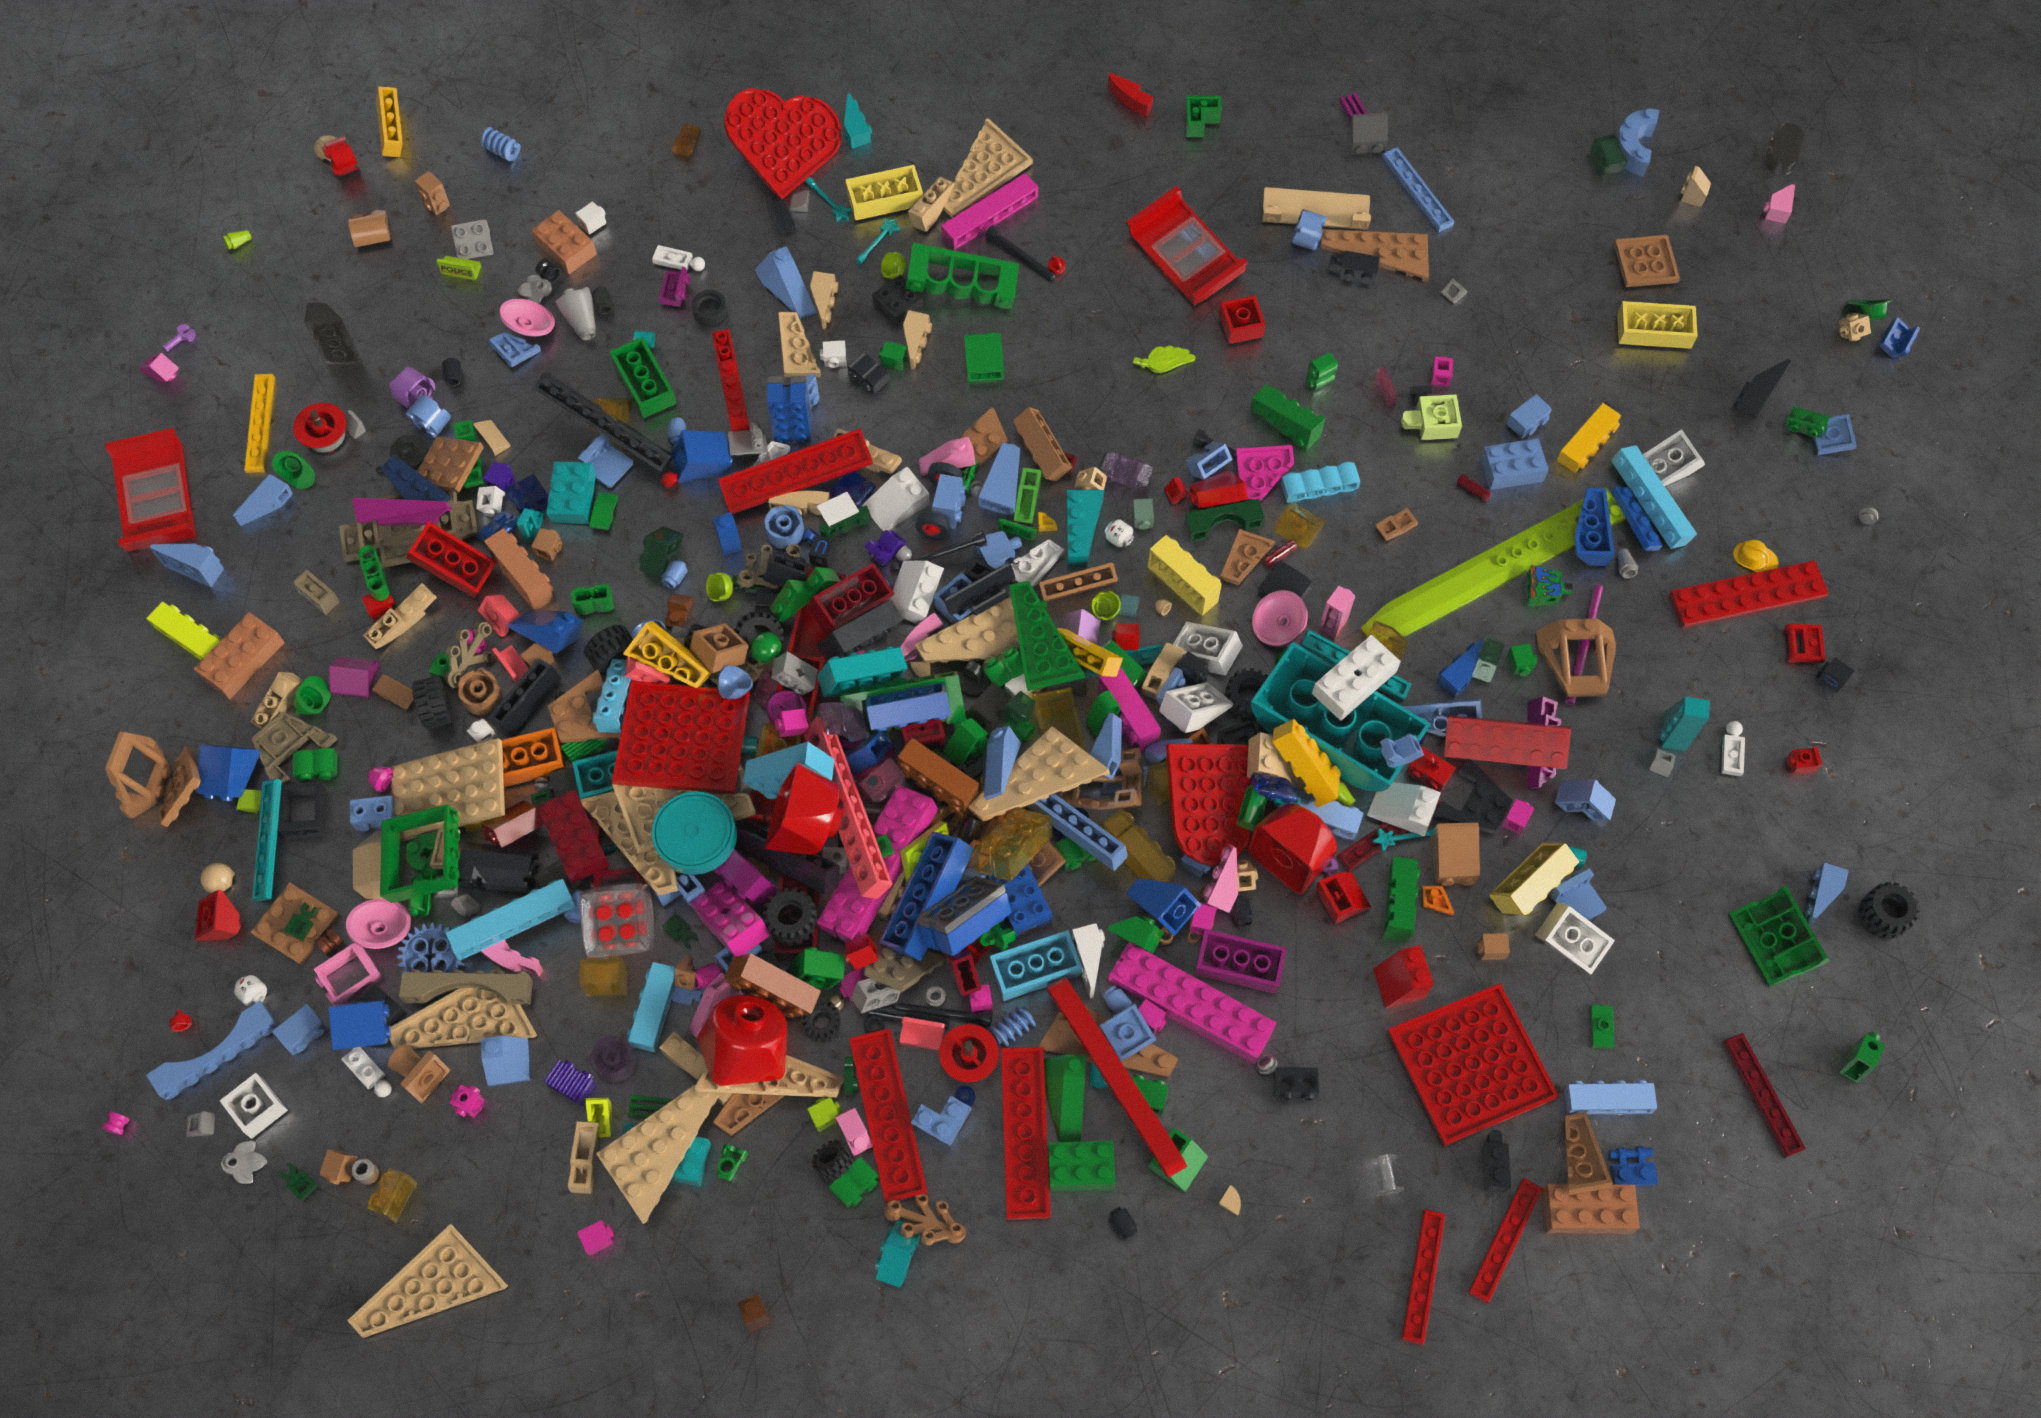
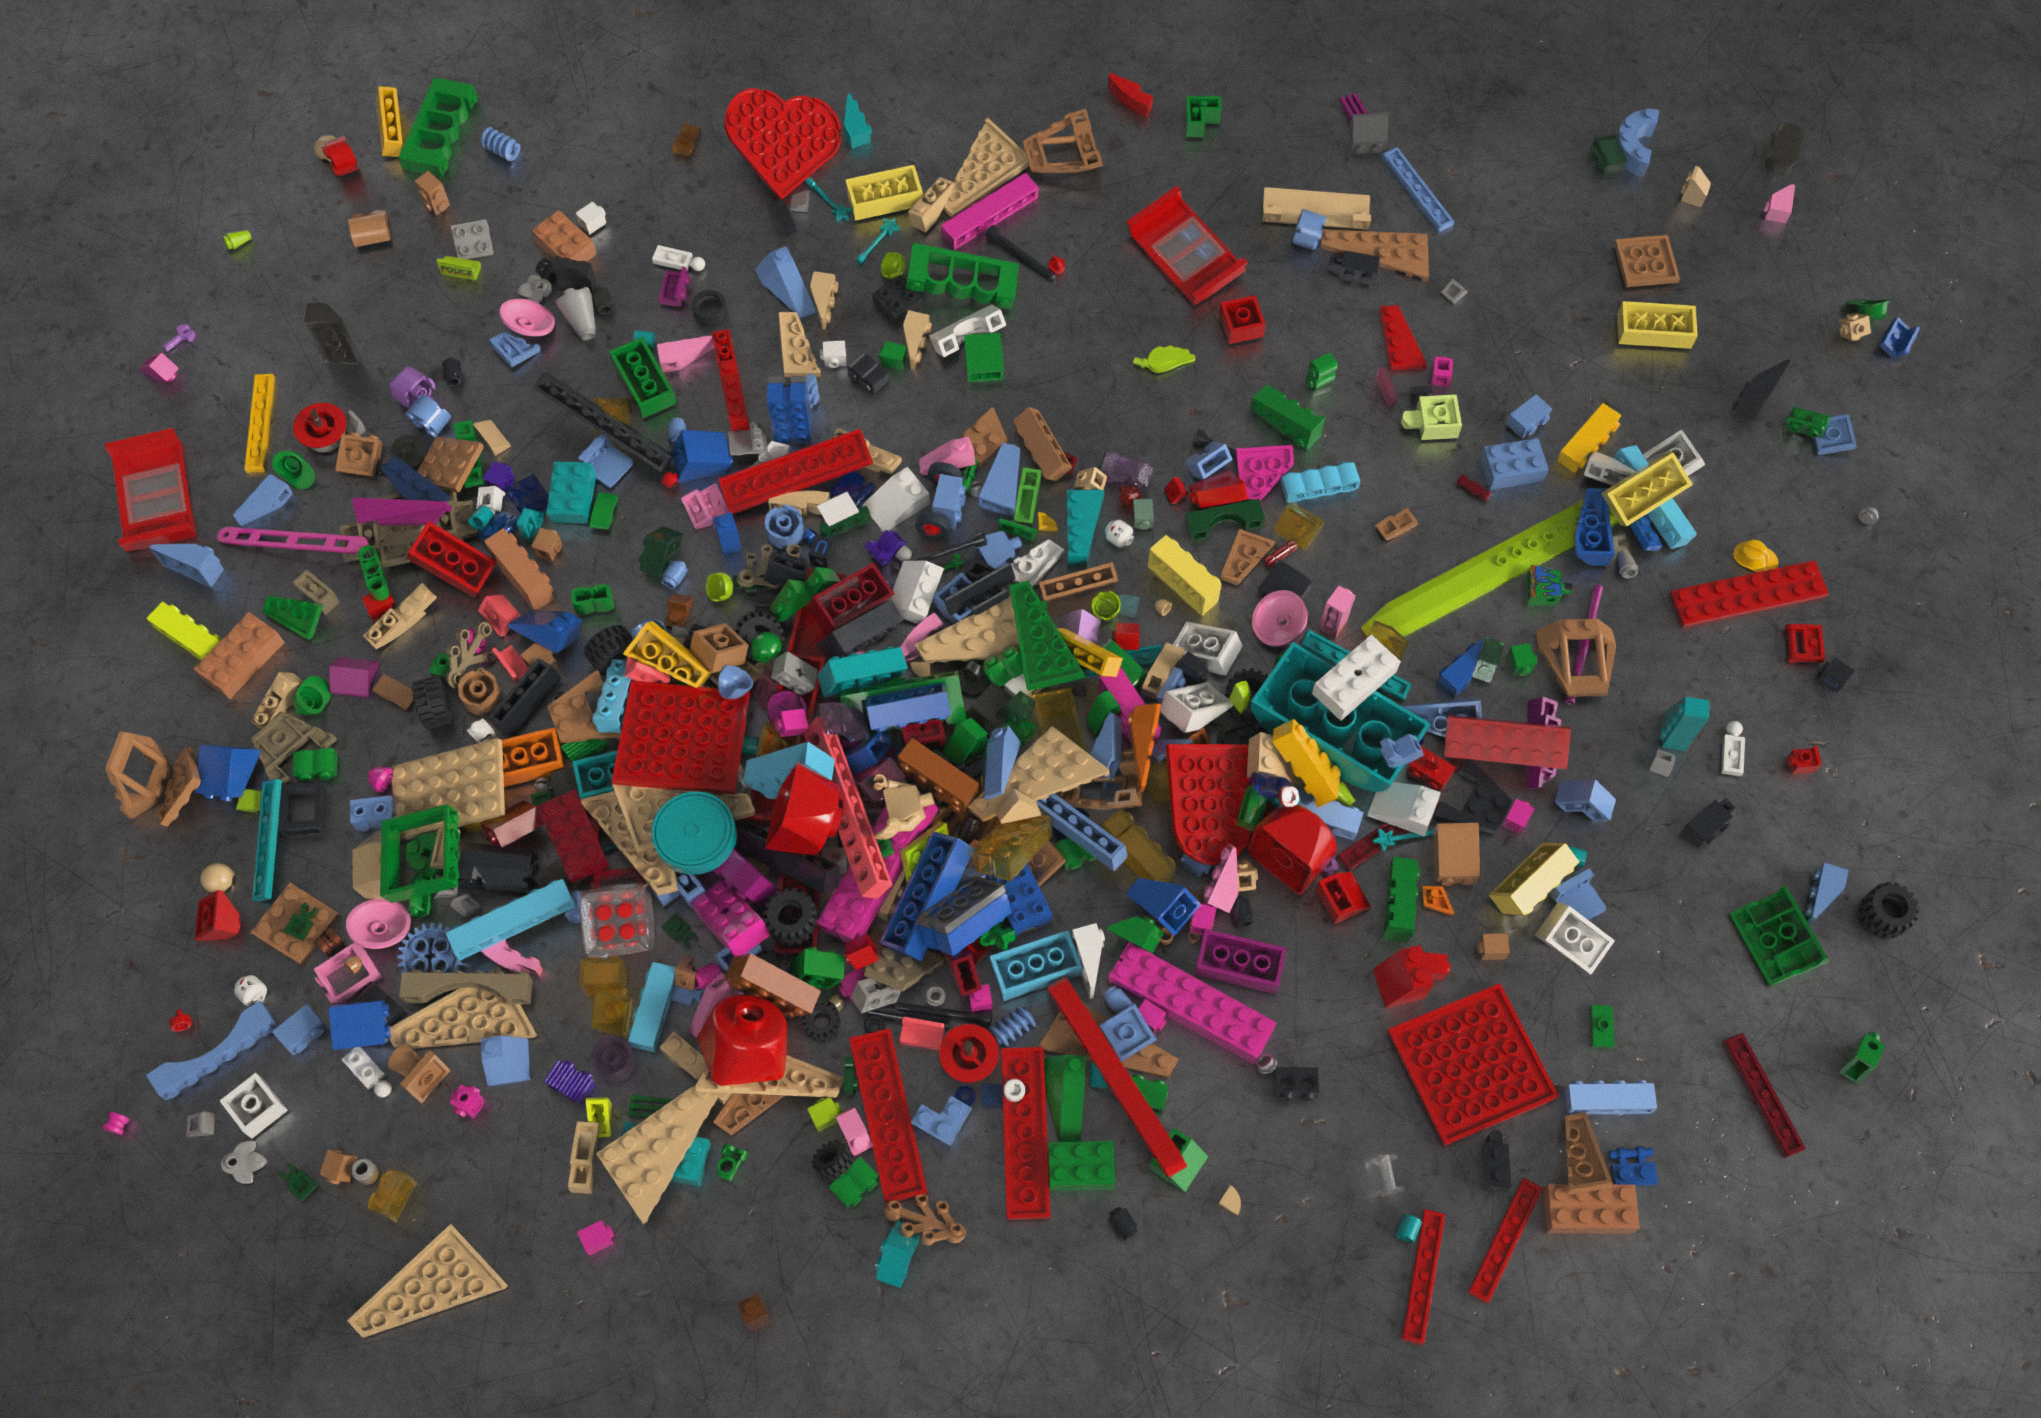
(294, 614): none -> green wing
(353, 964): none -> medium nougat hinge
(354, 545): none -> dark pink piece
(358, 454): none -> medium nougat plate
(436, 161): none -> green fence
(480, 517): none -> teal beam
(573, 274): none -> black brick
(612, 1011): none -> clear yellow slope
(679, 354): none -> bright pink slope
(705, 505): none -> bright pink slope
(903, 806): none -> tan torso
(954, 564): none -> green hand
(983, 321): none -> white arch
(992, 1095): none -> dark blue tile
(1014, 1090): none -> white tile
(1017, 807): none -> tan slope
(1082, 136): none -> medium nougat windscreen
(1127, 494): none -> clear red cone
(1142, 730): none -> orange wedge
(1241, 696): none -> lime brick
(1288, 796): none -> clear red tile
(1399, 341): none -> red wing
(1408, 1228): none -> teal beam
(1437, 965): none -> red brick
(1606, 469): none -> white slope
(1646, 489): none -> light yellow brick
(1709, 822): none -> black brick

